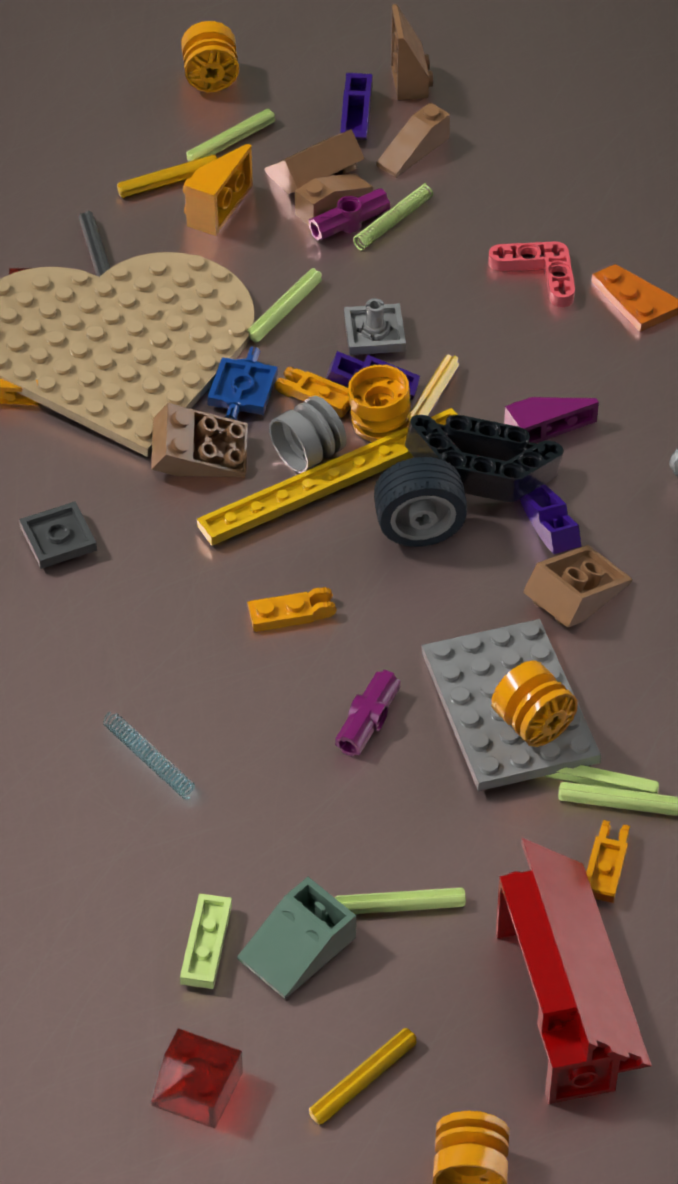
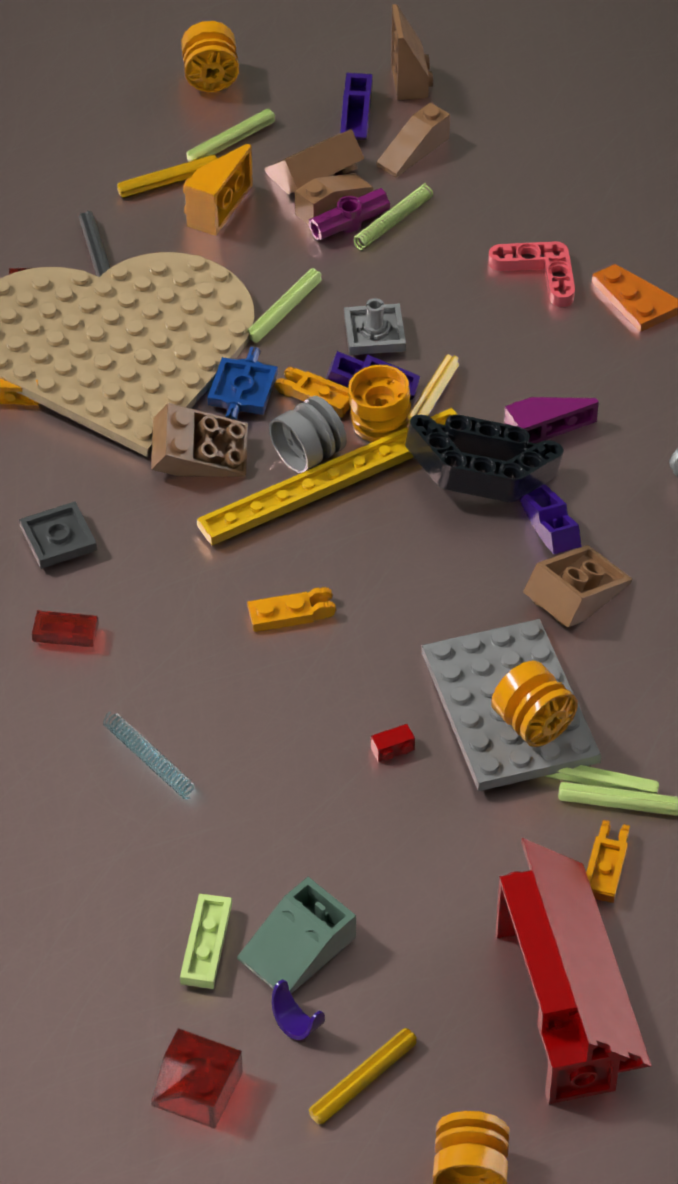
(65, 628): none -> clear red plate
(290, 1016): none -> dark purple helmet
(367, 713): magenta piece -> none
(392, 743): none -> red piece
(404, 900): yellowish green axle -> none
(420, 501): black wheel -> none

